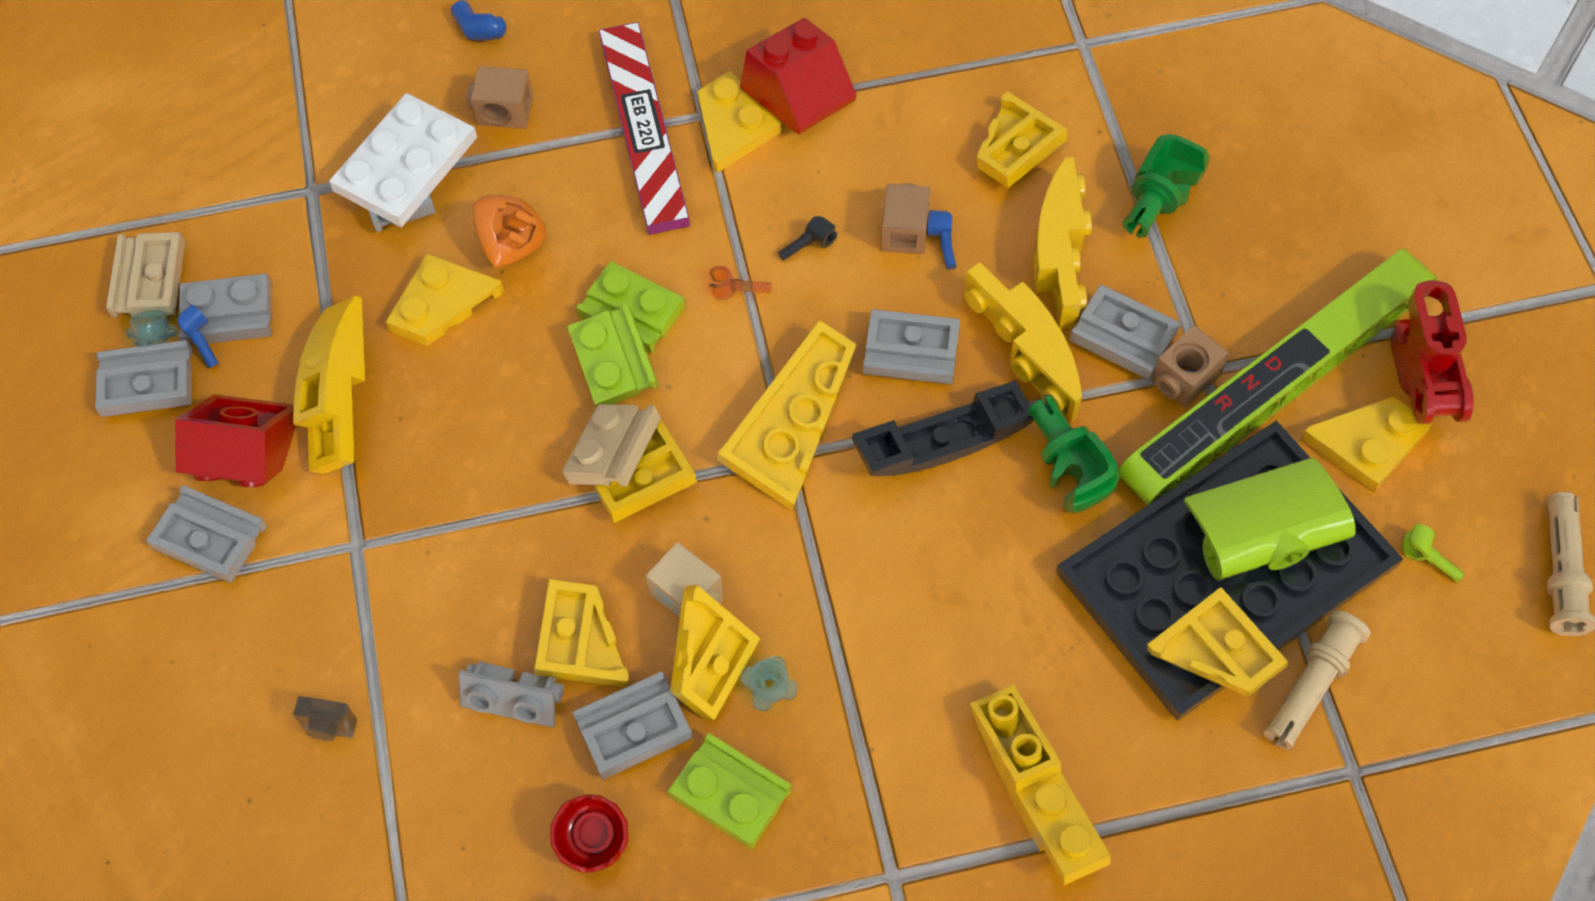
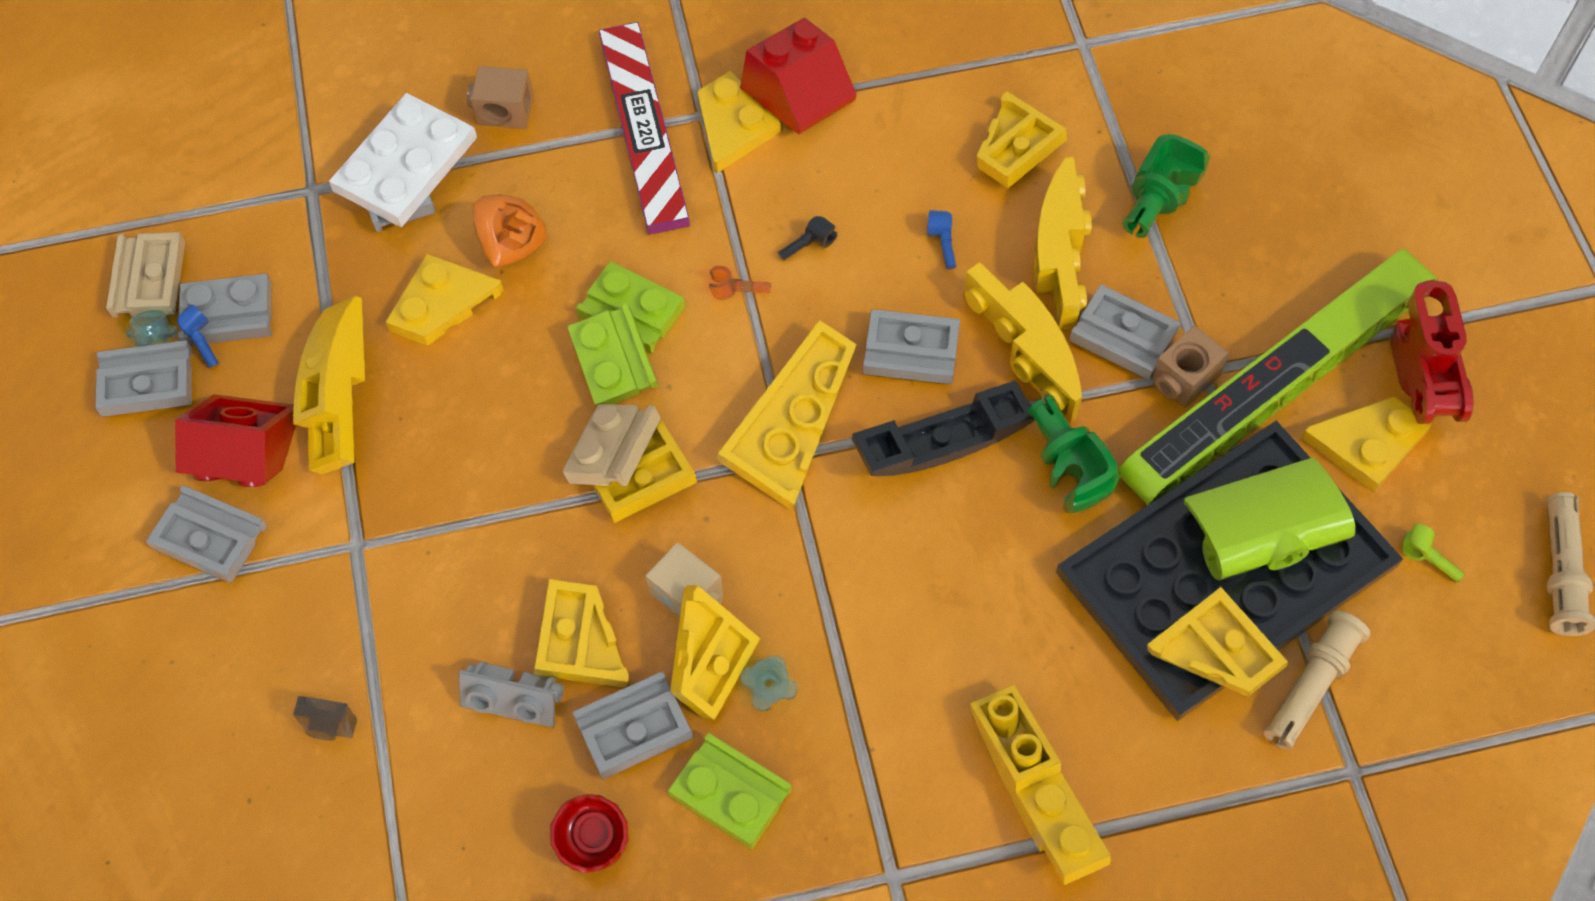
(477, 26): blue arm -> none
(905, 218): medium nougat brick -> none

